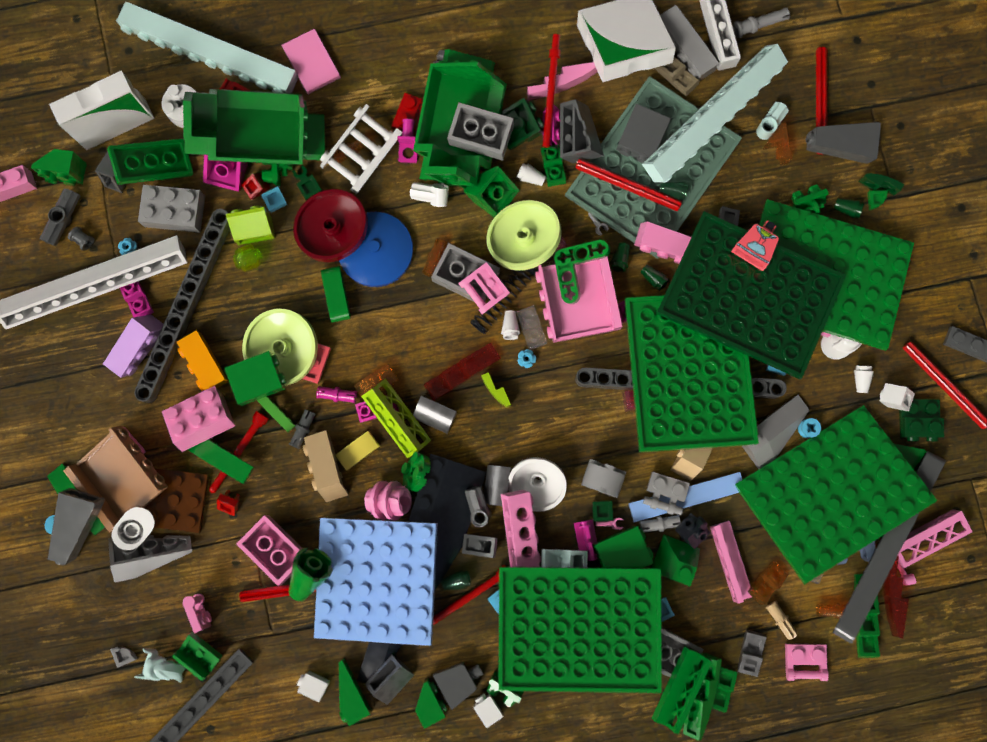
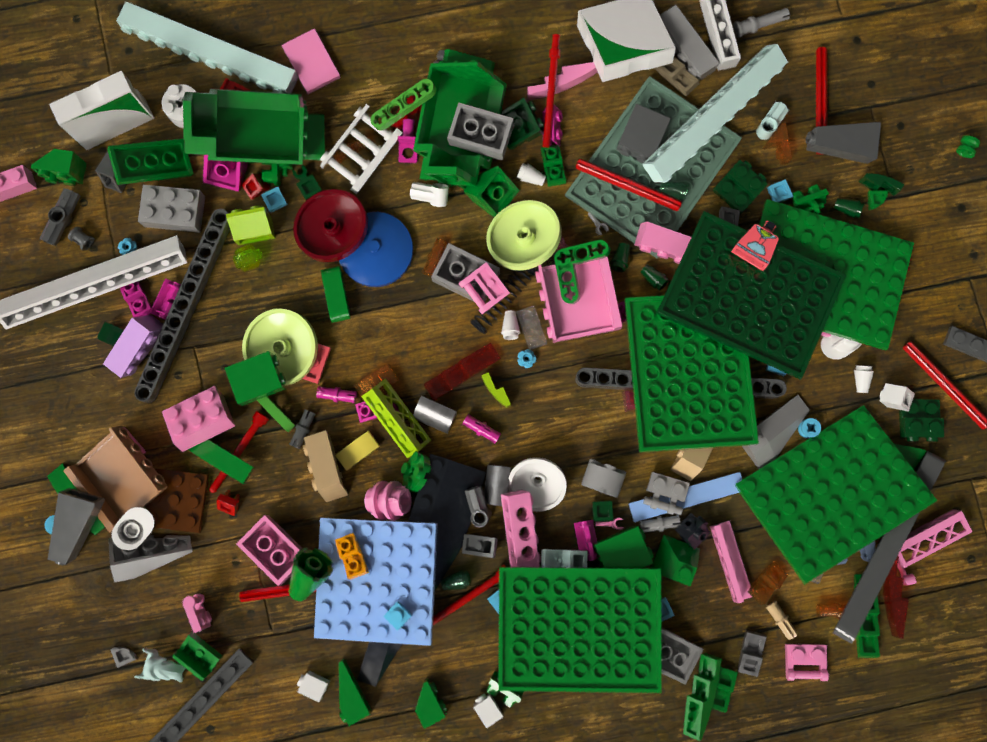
(109, 333): none -> dark green slope
(165, 299): none -> dark pink hinge
(201, 361): light orange brick -> none
(352, 556): none -> light orange slope
(389, 679): flat silver brick -> none
(397, 615): none -> medium azure plate
(401, 101): none -> bright green beam
(457, 682): dark grey torso -> none
(481, 428): none -> dark pink pin
(578, 133): dark grey wedge -> none
(679, 688): green fence -> none
(740, 186): none -> dark green plate
(780, 191): none -> medium azure plate
(968, 146): none -> green wheel

